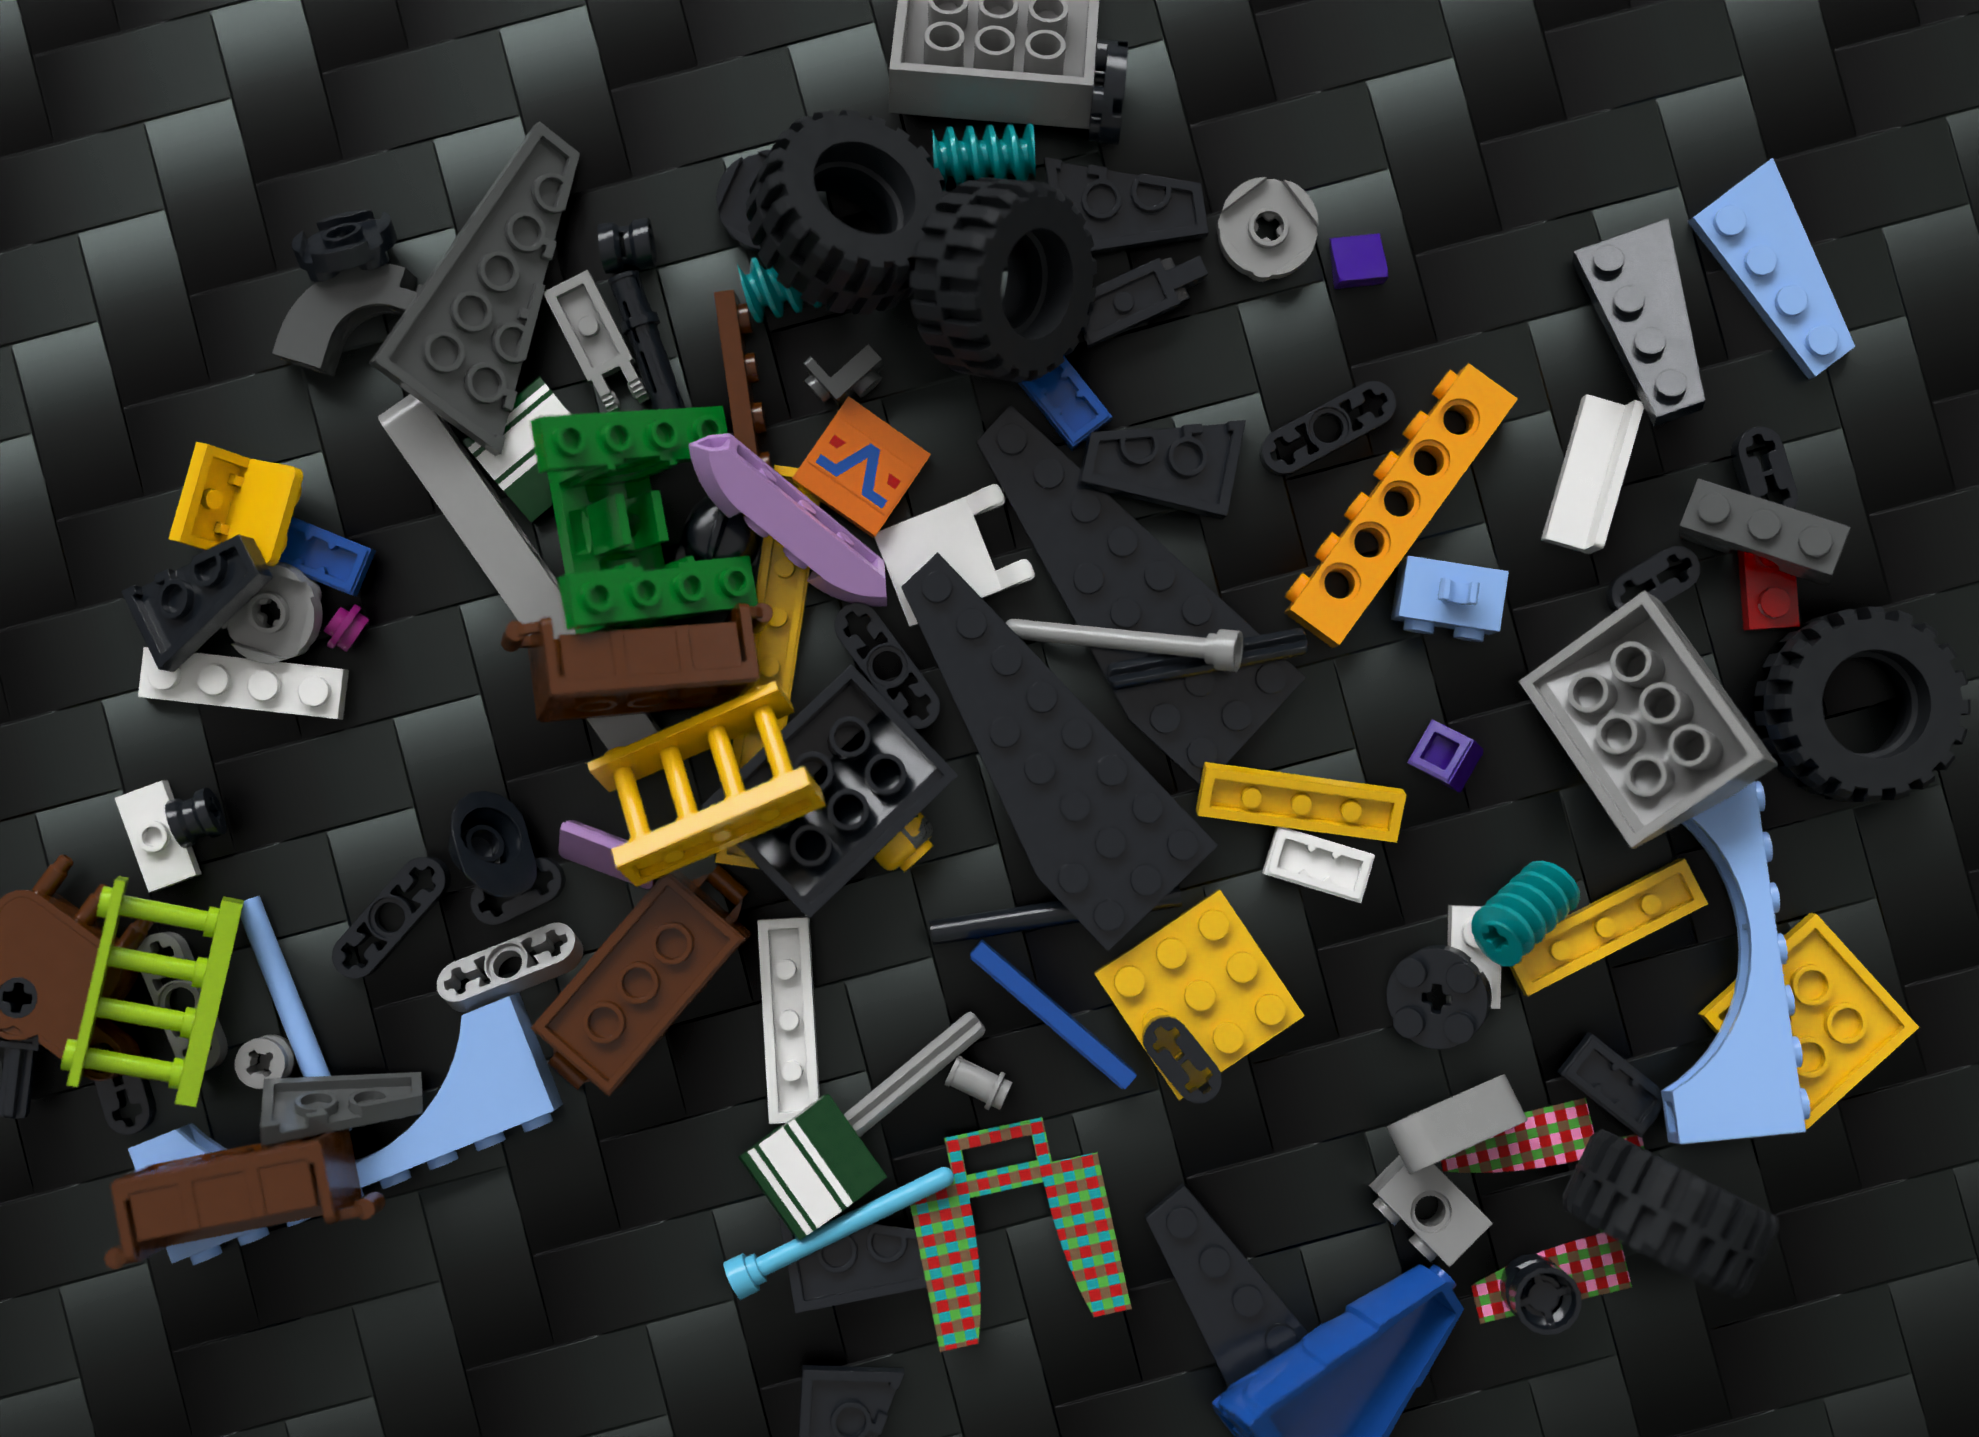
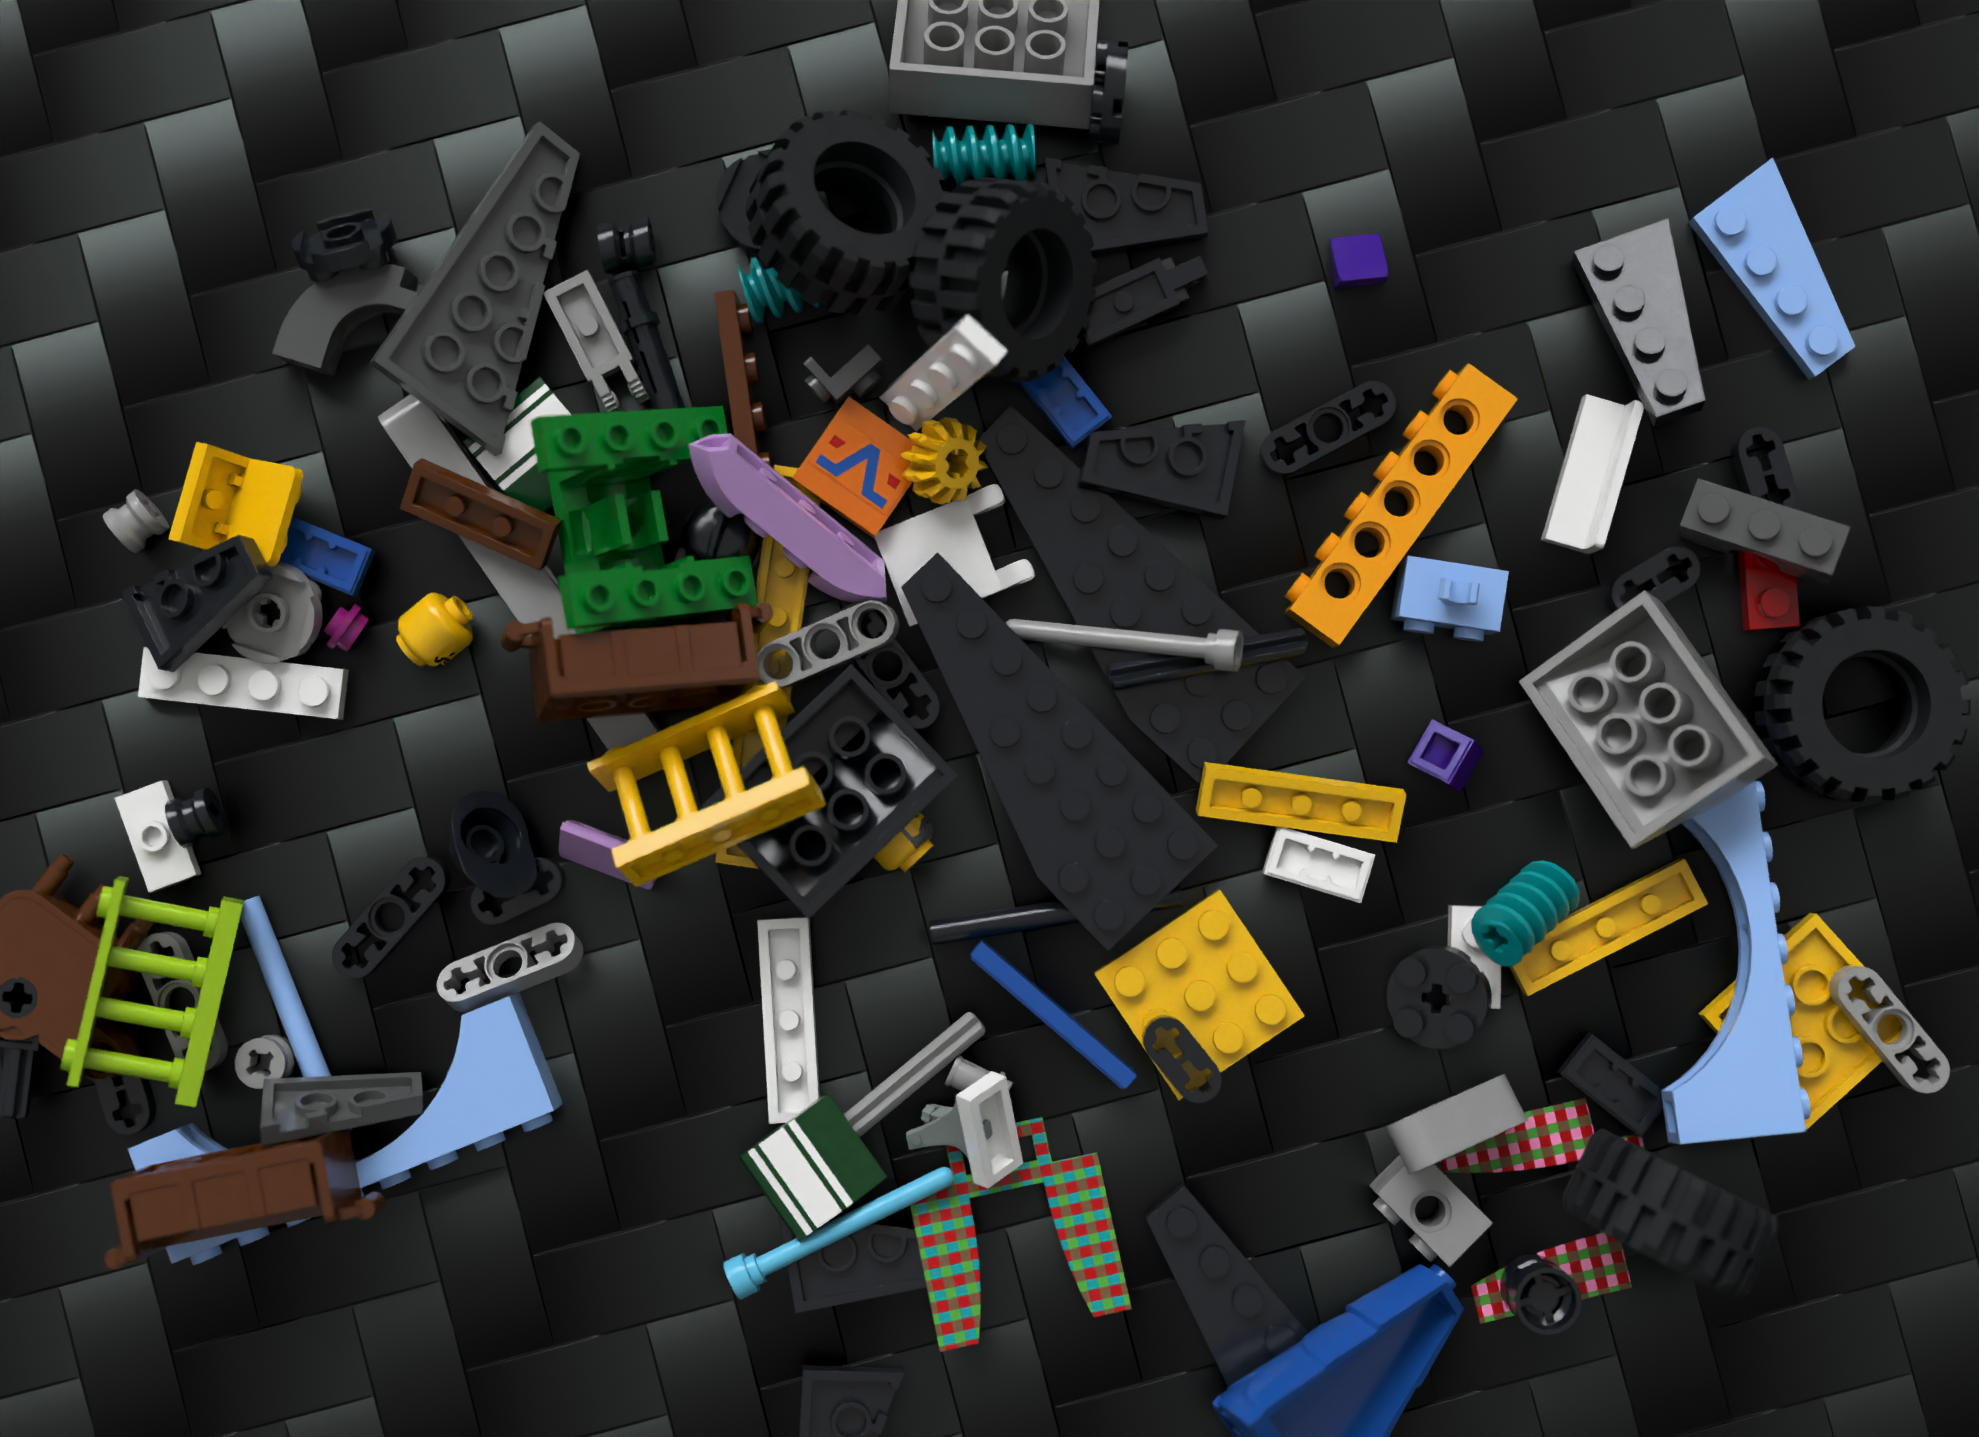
(135, 521): none -> light grey wheel
(435, 630): none -> yellow head
(480, 514): none -> reddish brown plate
(642, 979): reddish brown container -> none
(802, 644): none -> light grey beam
(942, 373): none -> white plate
(944, 460): none -> yellow gear
(977, 1125): none -> white piece
(1271, 200): light grey plate -> none
(1902, 1065): none -> light grey beam

